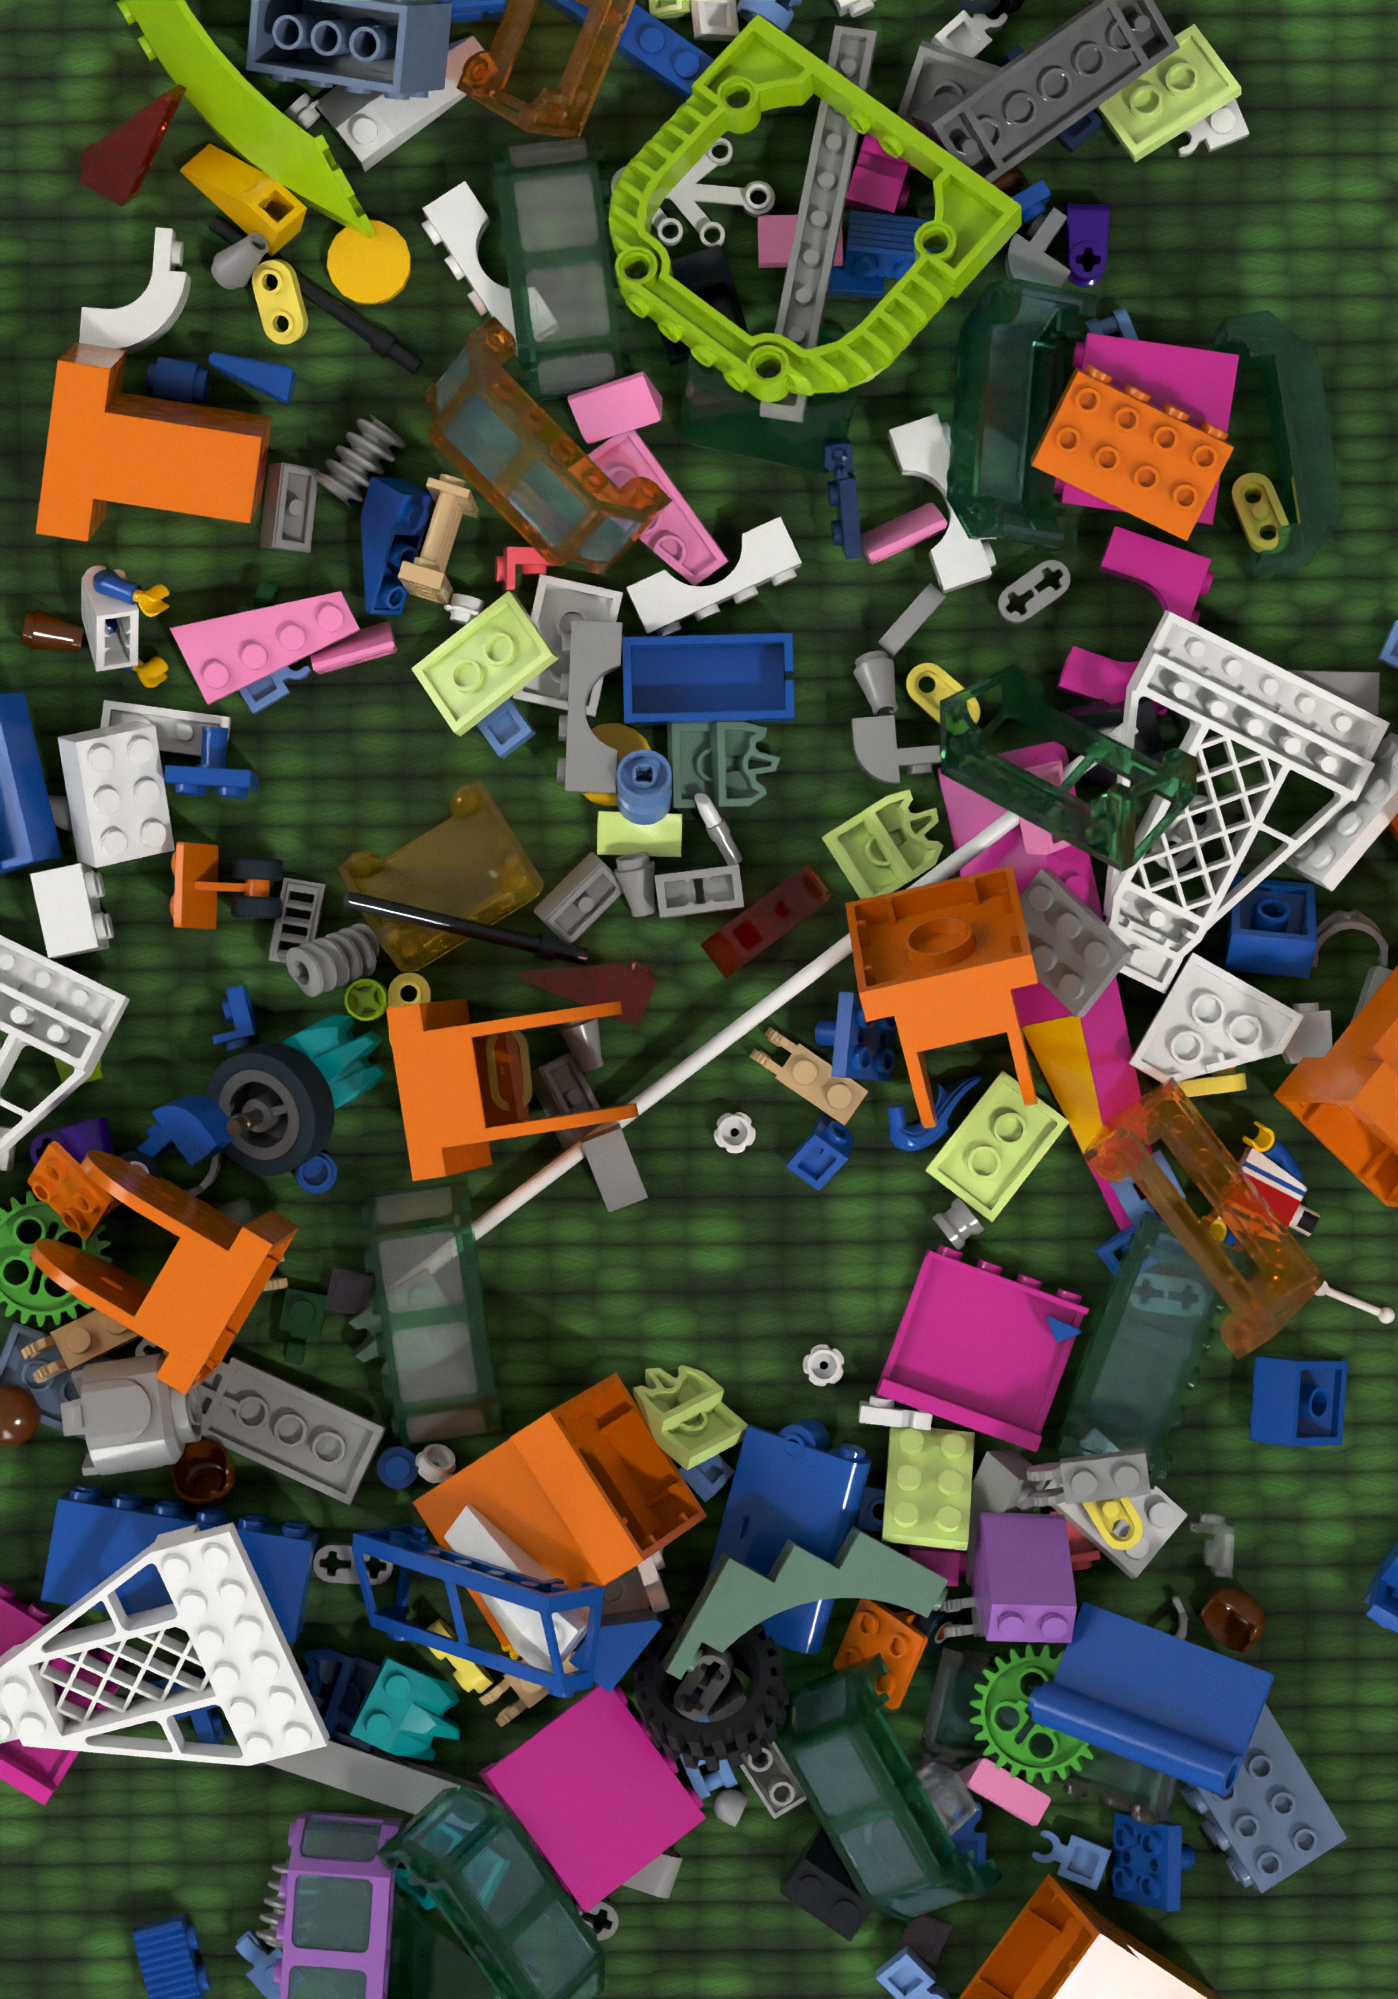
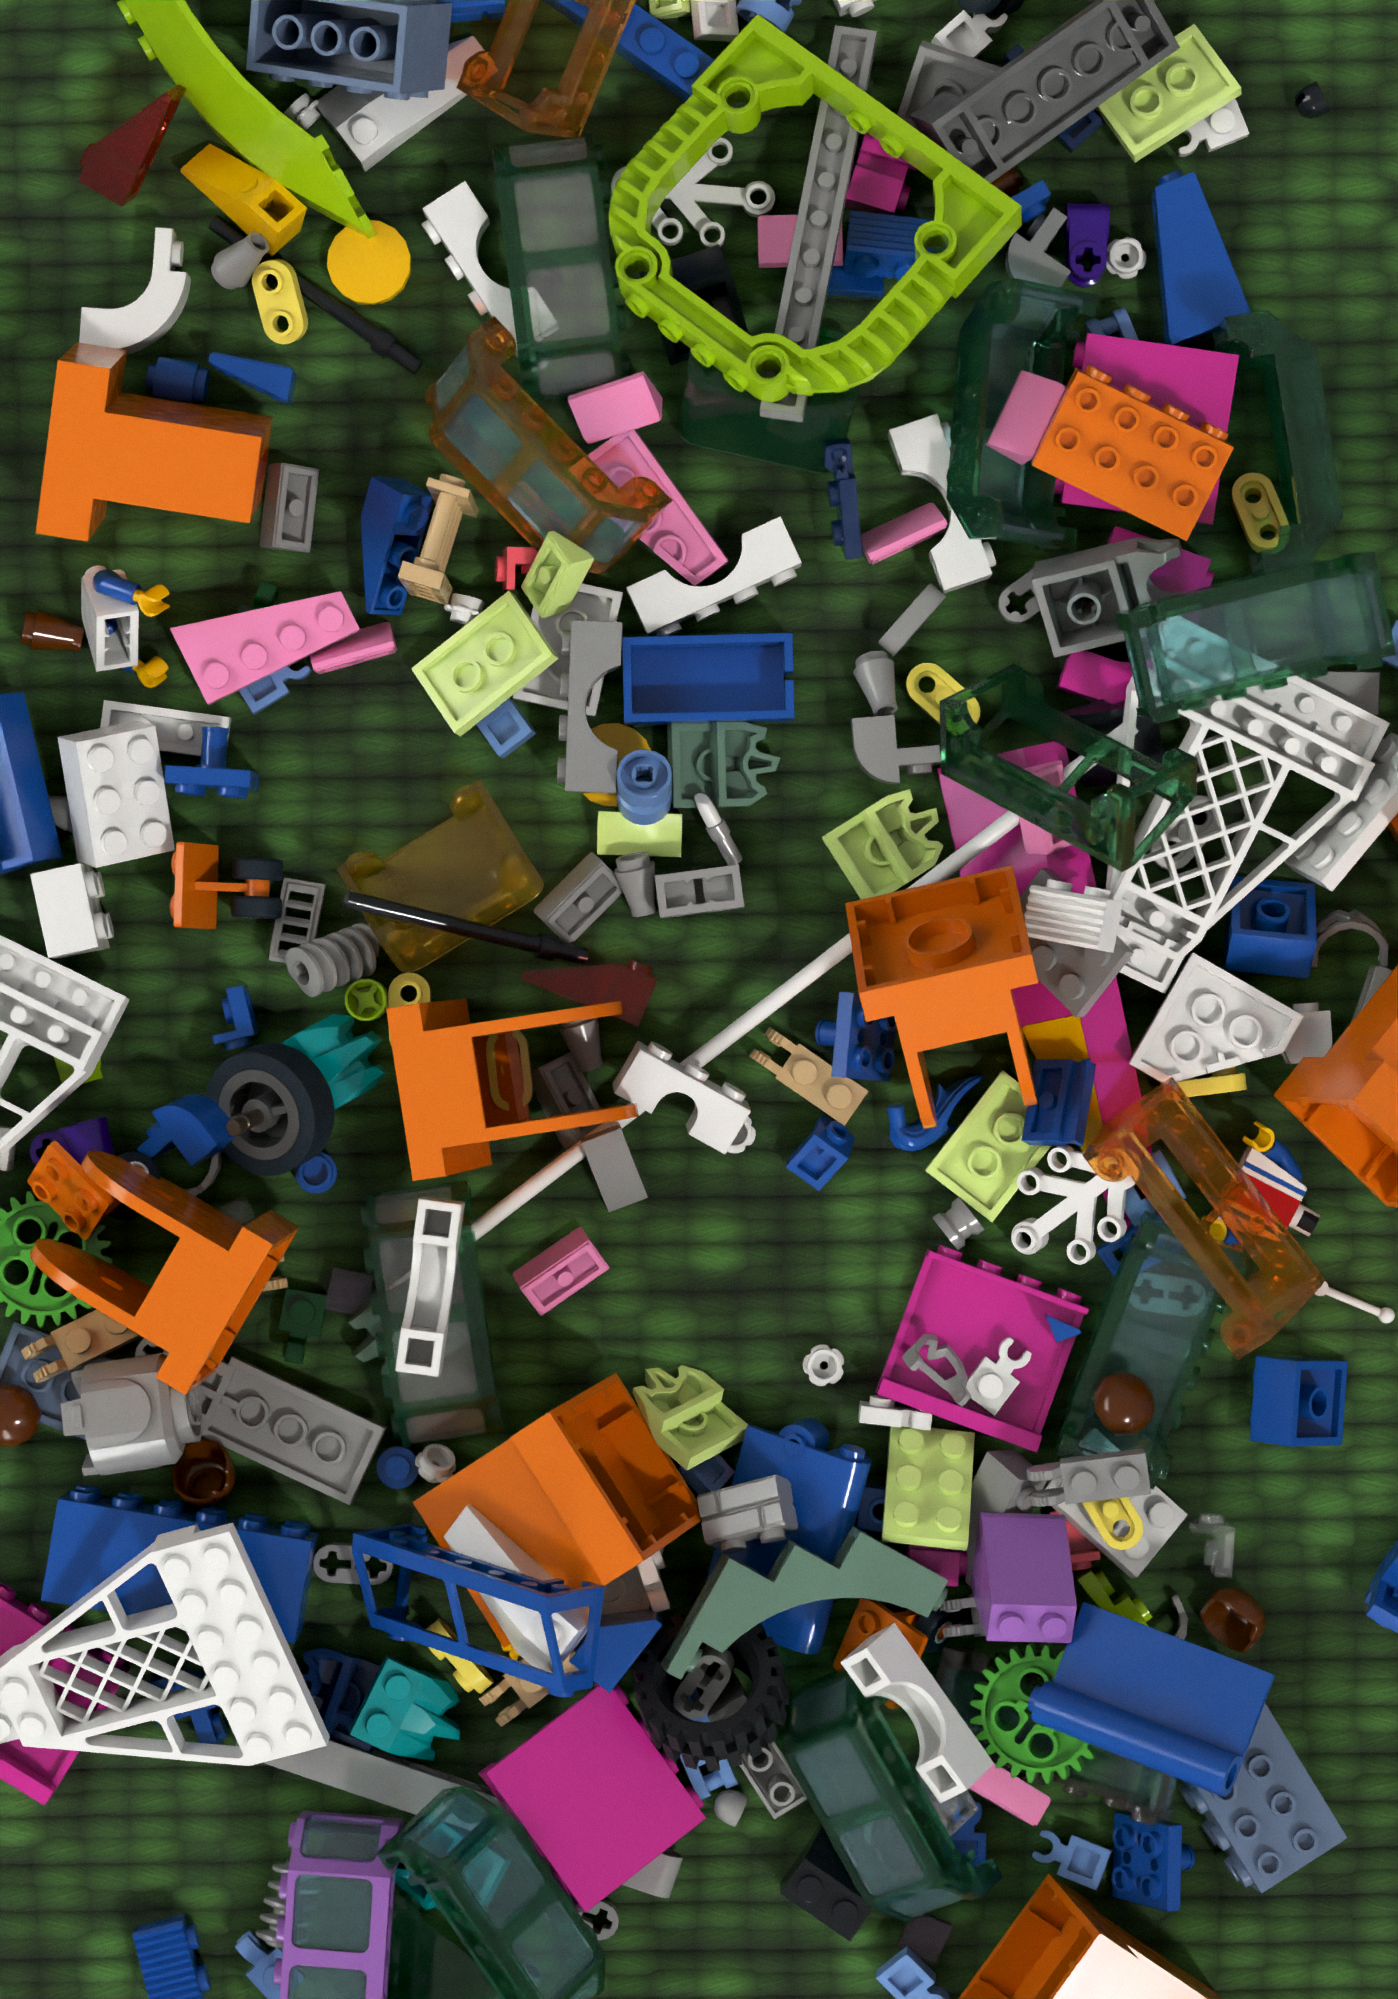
(359, 460): light grey piece -> none
(430, 1286): none -> white arch
(556, 575): none -> yellowish green slope
(560, 1271): none -> bright pink slope
(652, 1075): none -> white arch
(747, 1513): none -> light grey brick
(766, 921): clear red slope -> none
(949, 1751): none -> white arch
(955, 1385): none -> light grey helmet
(992, 1381): none -> white plate
(1025, 416): none -> bright pink slope
(1063, 1102): none -> blue plate
(1071, 917): none -> white brick
(1080, 1197): none -> white plant
(1100, 1589): none -> lime slope
(1110, 576): none -> light grey brick
(1123, 1403): none -> reddish brown hair
(1136, 255): none -> white plate
(1192, 262): none -> blue slope
(1256, 633): none -> clear light blue windscreen
(1311, 101): none -> black hinge

